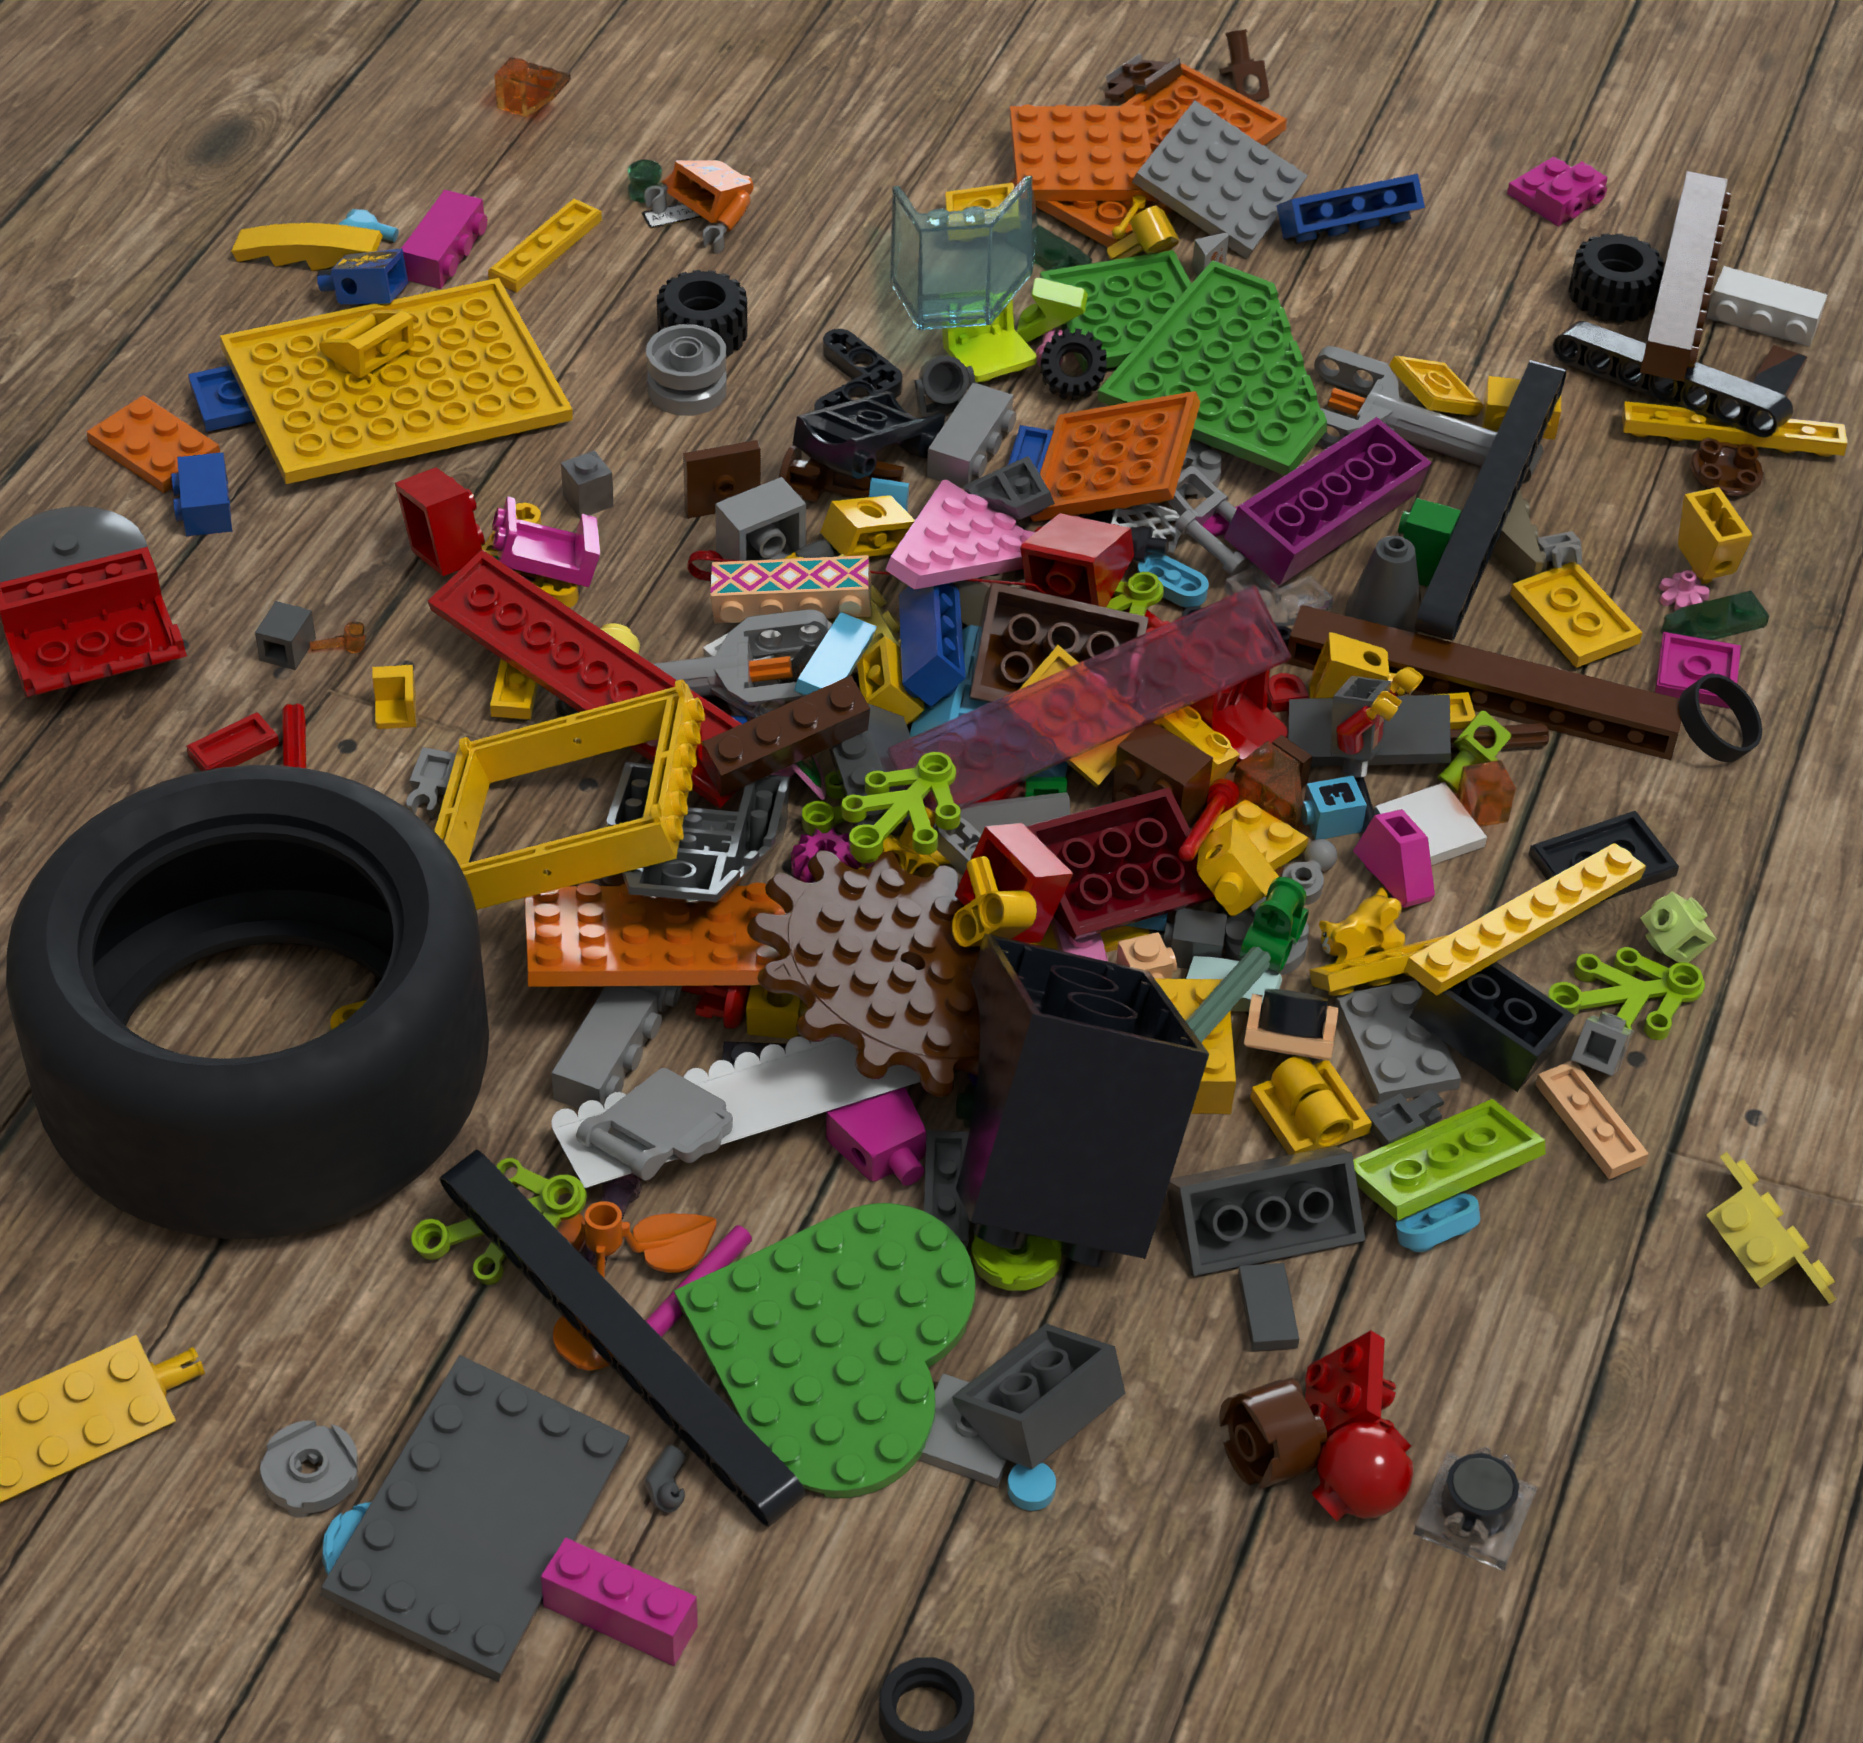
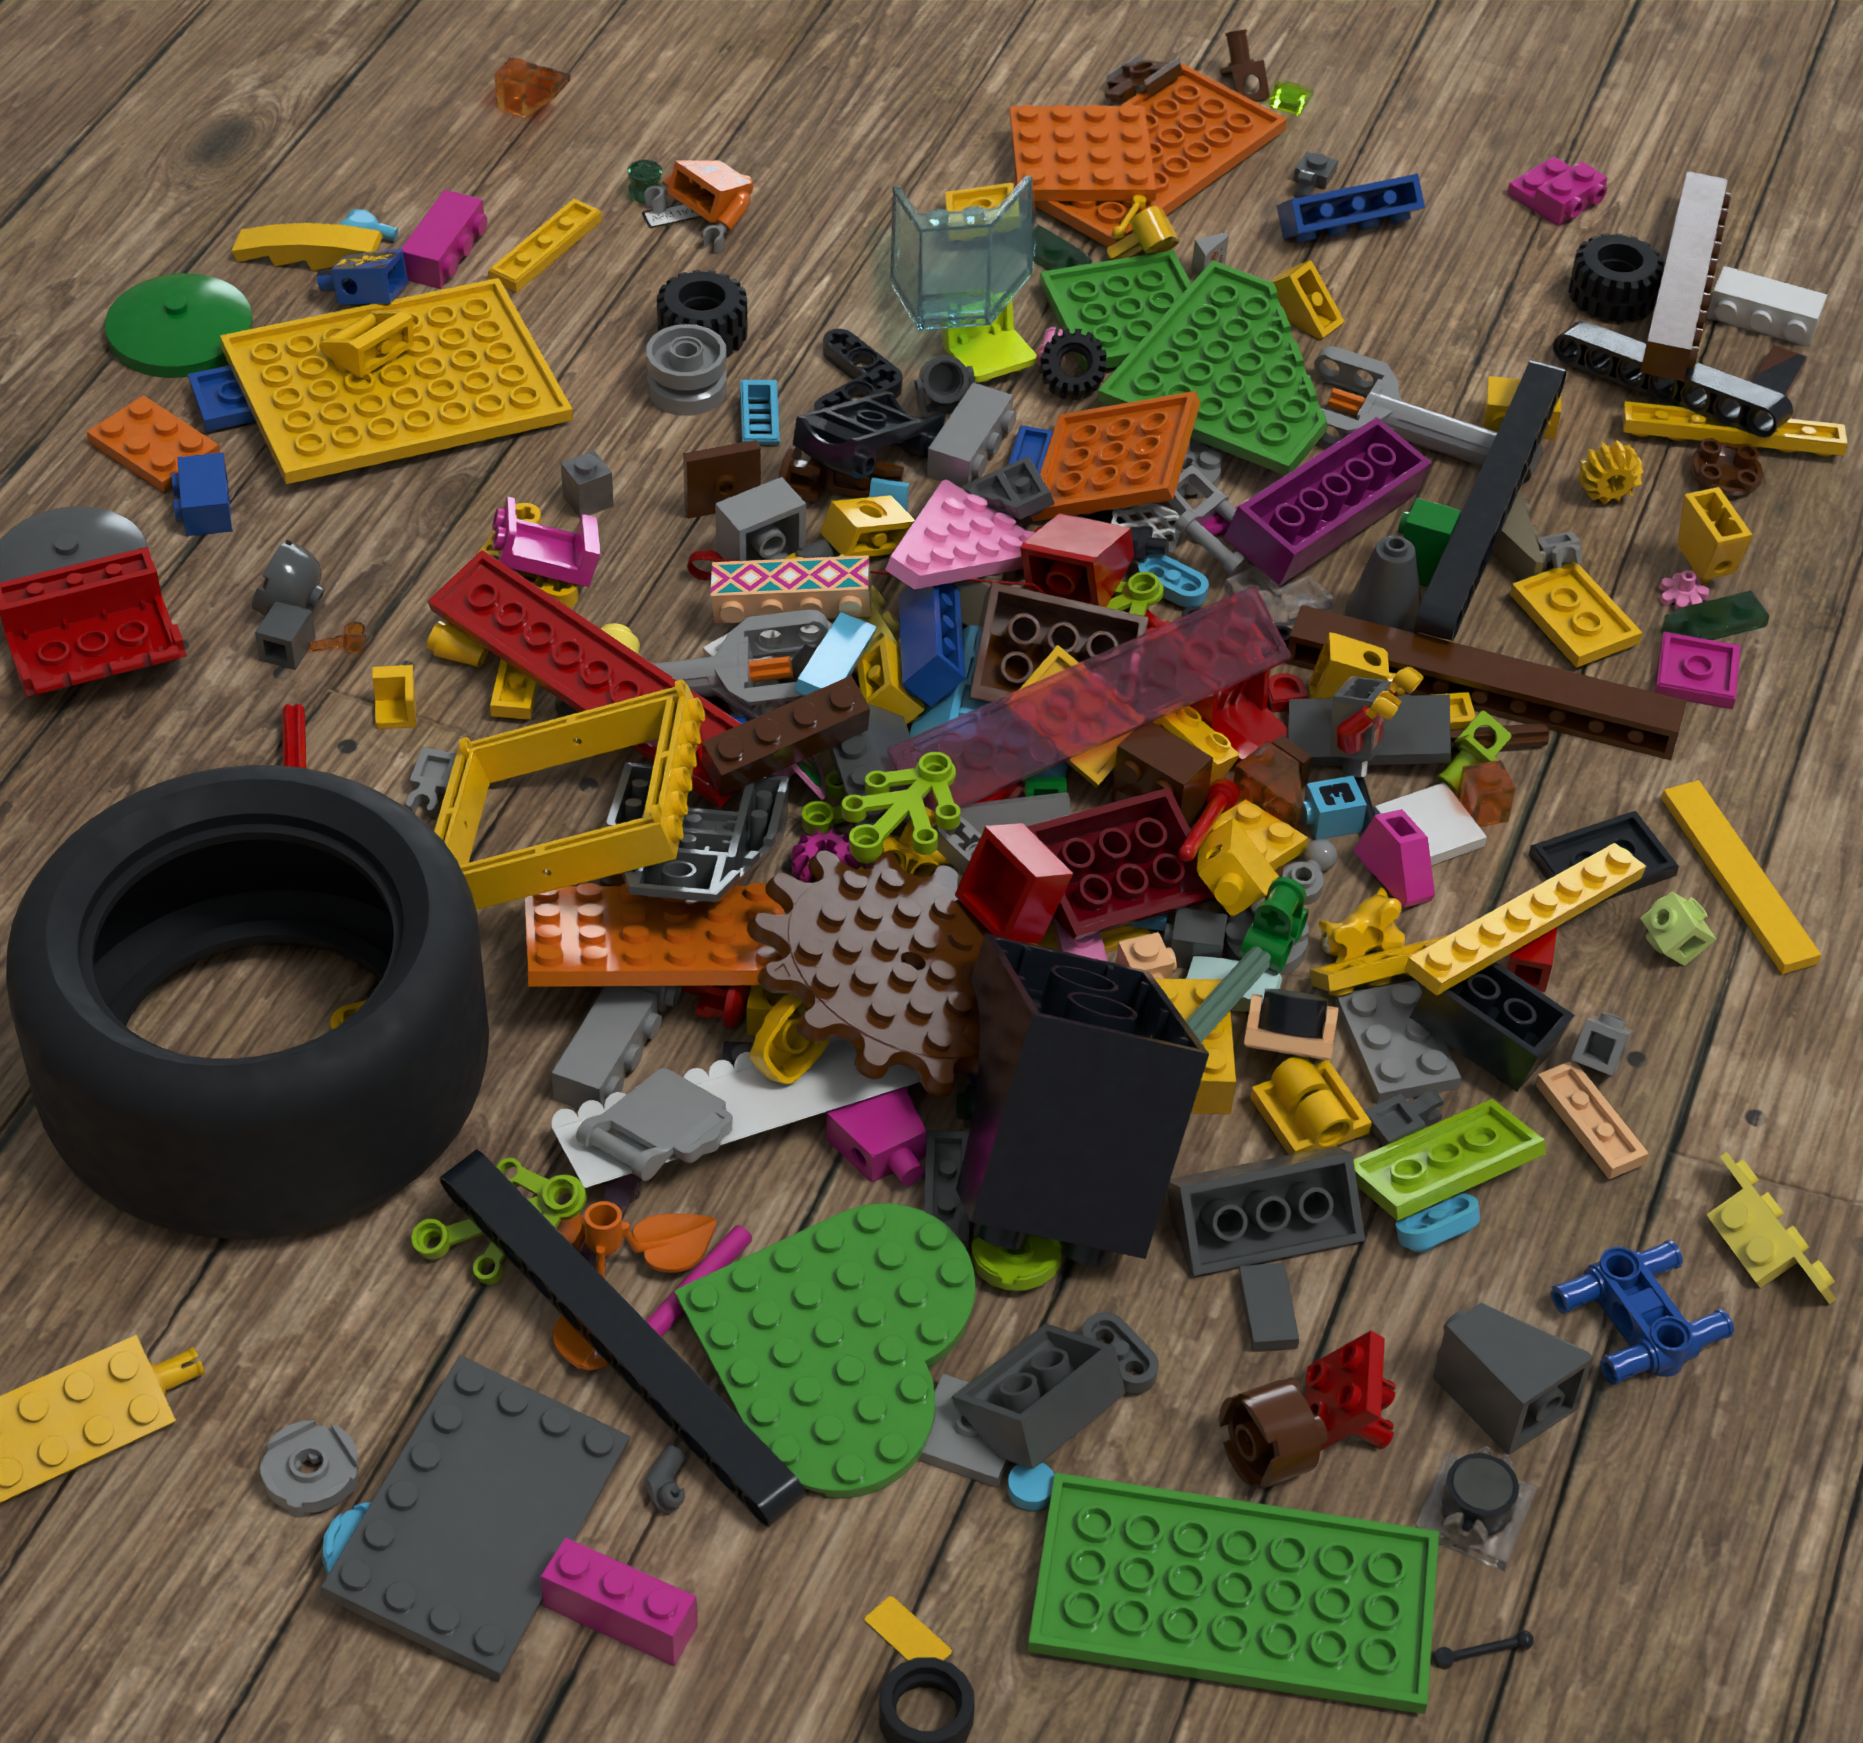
(175, 324): none -> green dish
(233, 744): red tile -> none
(291, 579): none -> dark grey cylinder
(440, 520): red piece -> none
(454, 645): none -> yellow cone
(759, 392): none -> medium azure slope
(778, 1047): none -> yellow piece
(905, 1631): none -> yellow sticker
(992, 910): yellow beam -> none
(1054, 306): lime slope -> none
(1131, 1350): none -> dark grey plate
(1219, 178): light grey plate -> none
(1237, 1593): none -> bright green plate
(1290, 97): none -> clear neon green slope
(1307, 300): none -> yellow slope
(1313, 171): none -> dark grey plate
(1363, 1471): red brick -> none
(1436, 386): yellow tile -> none
(1445, 1657): none -> black hinge
(1509, 1374): none -> dark grey slope
(1534, 960): none -> red brick
(1610, 472): none -> yellow gear
(1642, 1312): none -> blue piece
(1678, 984): lime plant -> none
(1701, 732): black tyre -> none
(1741, 877): none -> yellow tile

